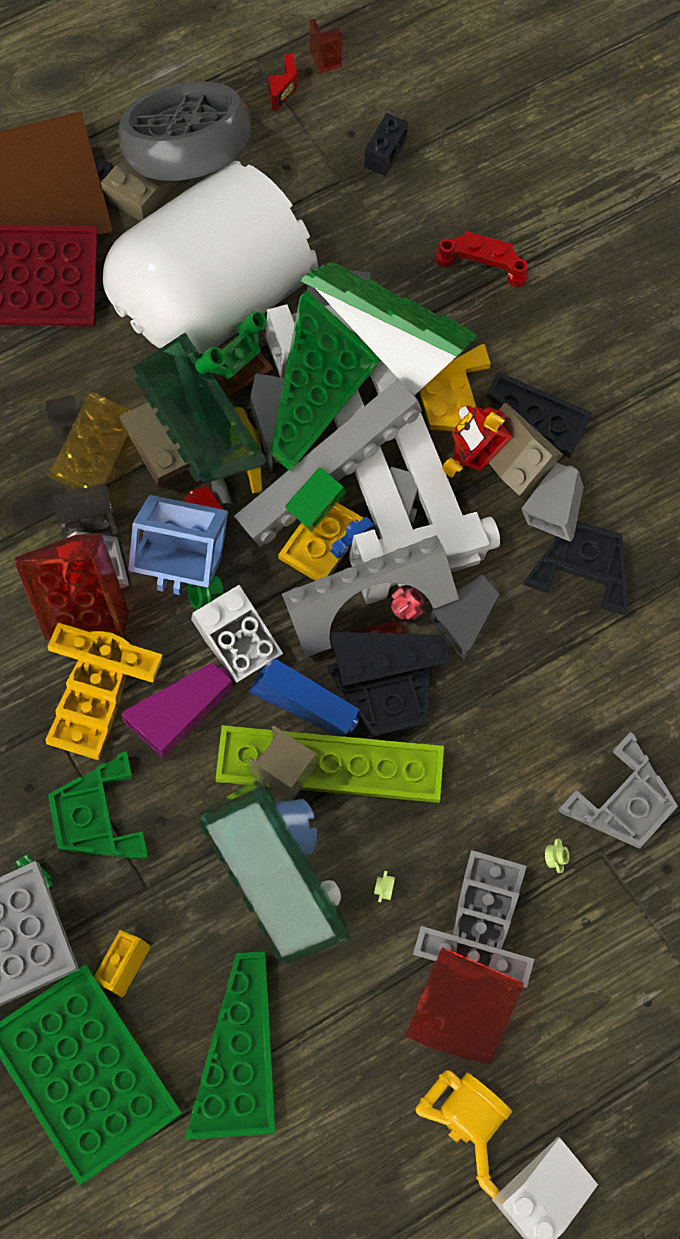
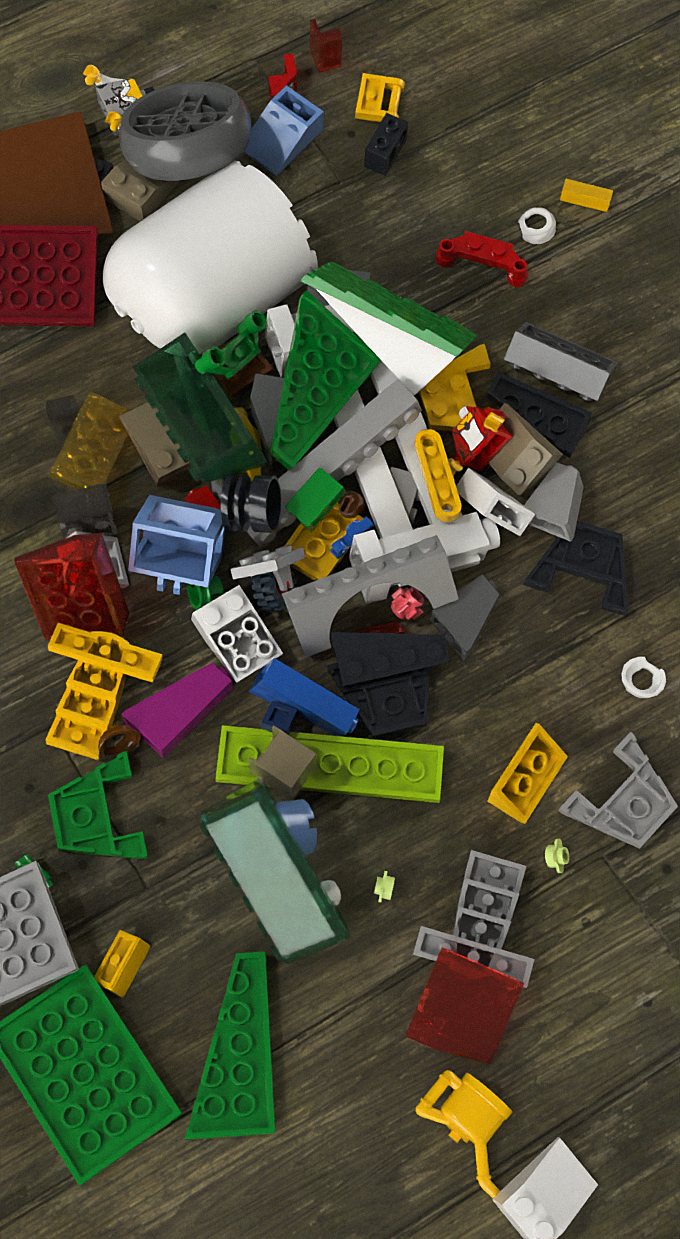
(113, 95): none -> torso
(128, 743): none -> reddish brown piece
(251, 503): none -> black wheel
(270, 575): none -> light grey plate
(279, 716): none -> dark blue tile
(284, 130): none -> medium blue slope
(352, 505): none -> reddish brown piece
(372, 94): none -> yellow plate
(437, 475): none -> yellow plate
(494, 502): none -> white slope
(528, 775): none -> yellow slope
(538, 236): none -> white piece
(560, 361): none -> slope
(586, 195): none -> yellow slope
(637, 664): none -> white piece

